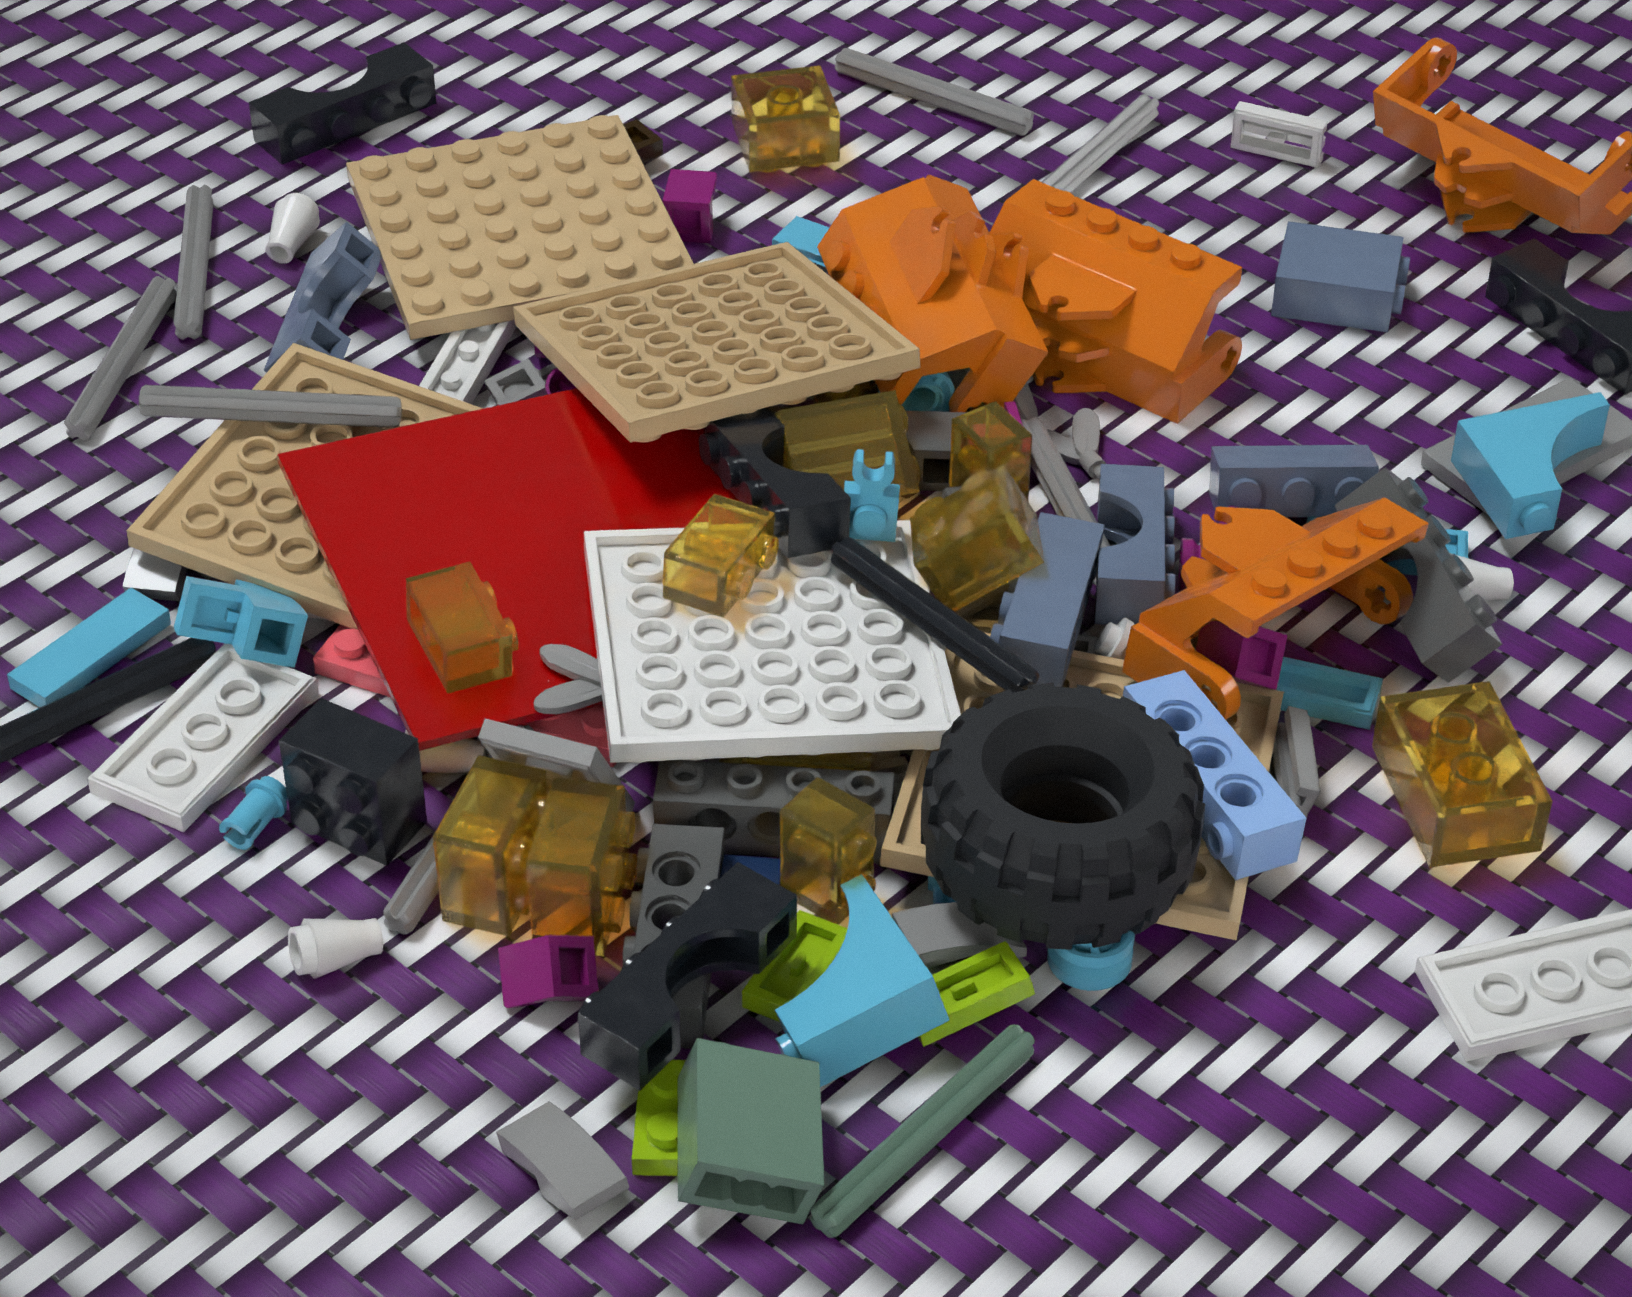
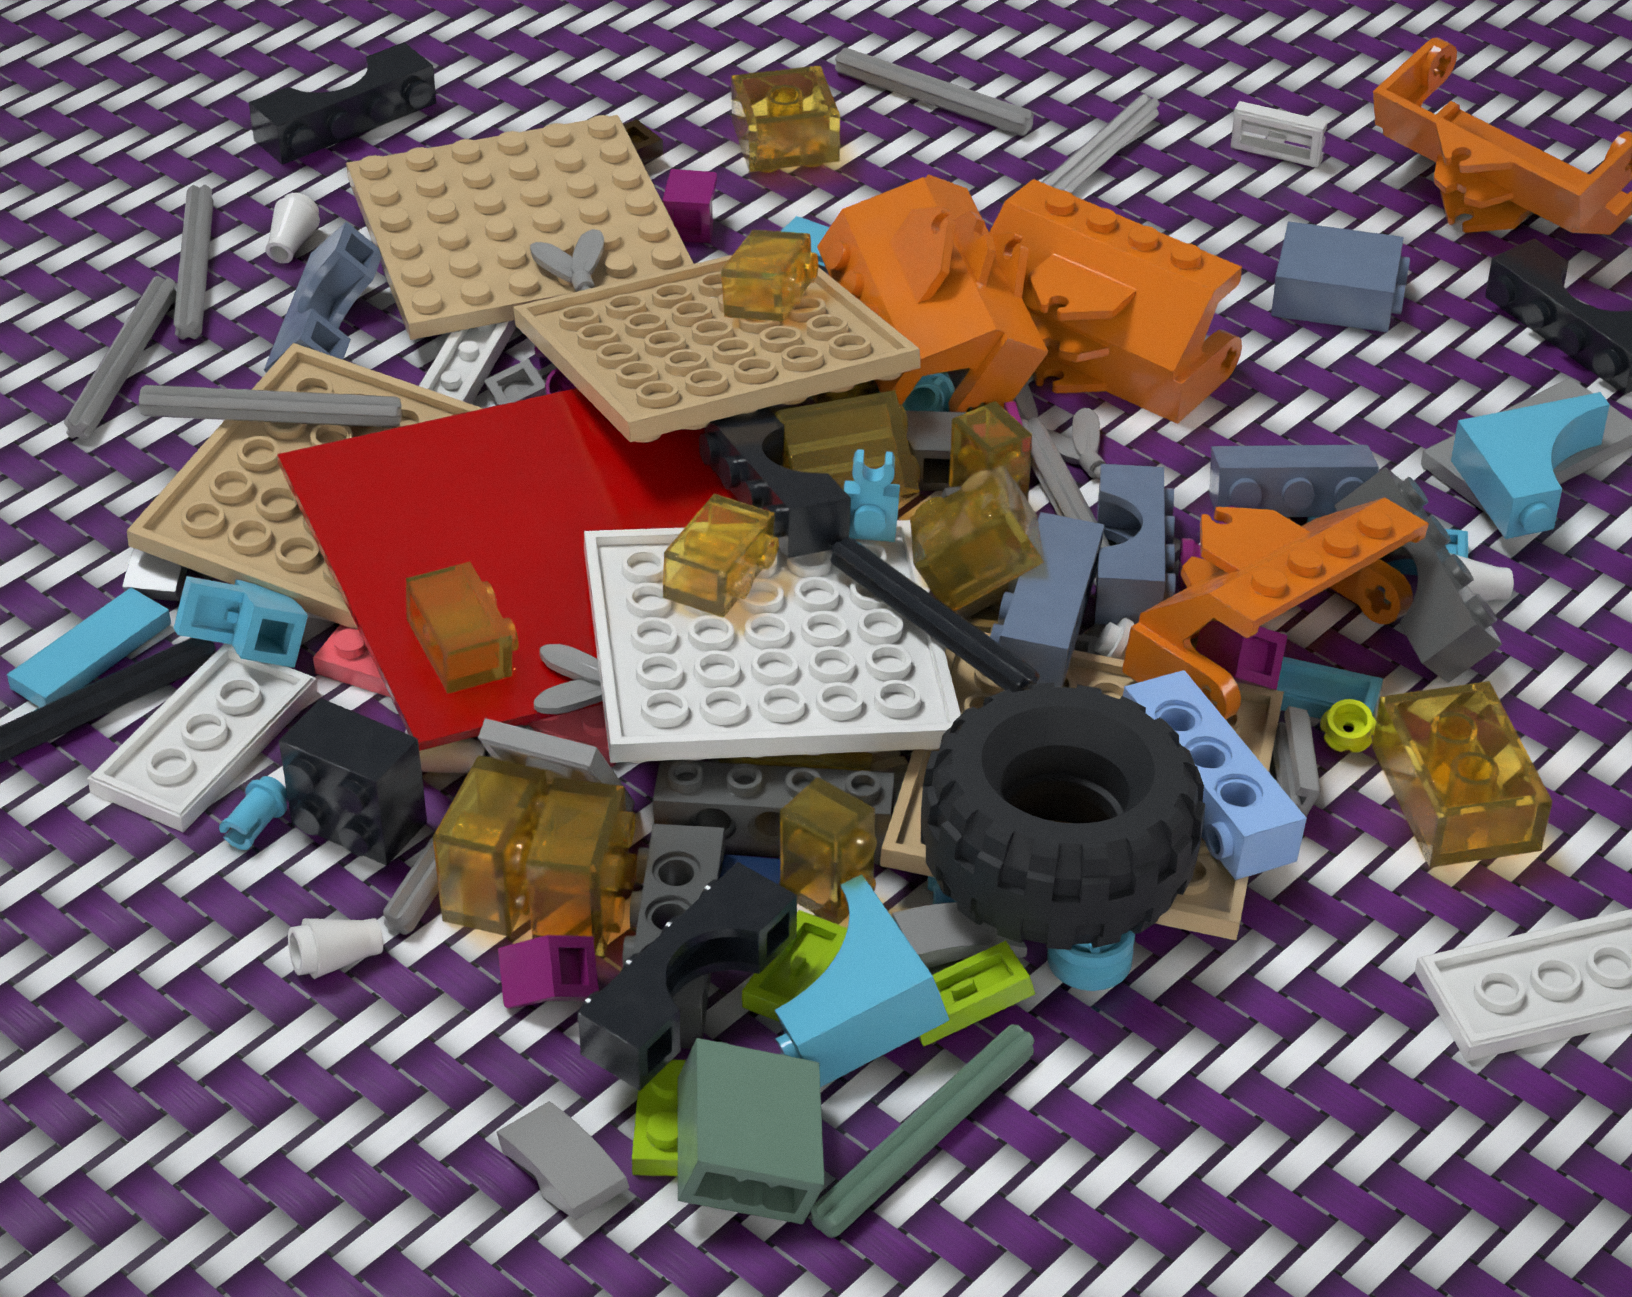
(576, 268): none -> light grey piece
(768, 275): none -> clear yellow brick
(1348, 713): none -> neon yellow plate

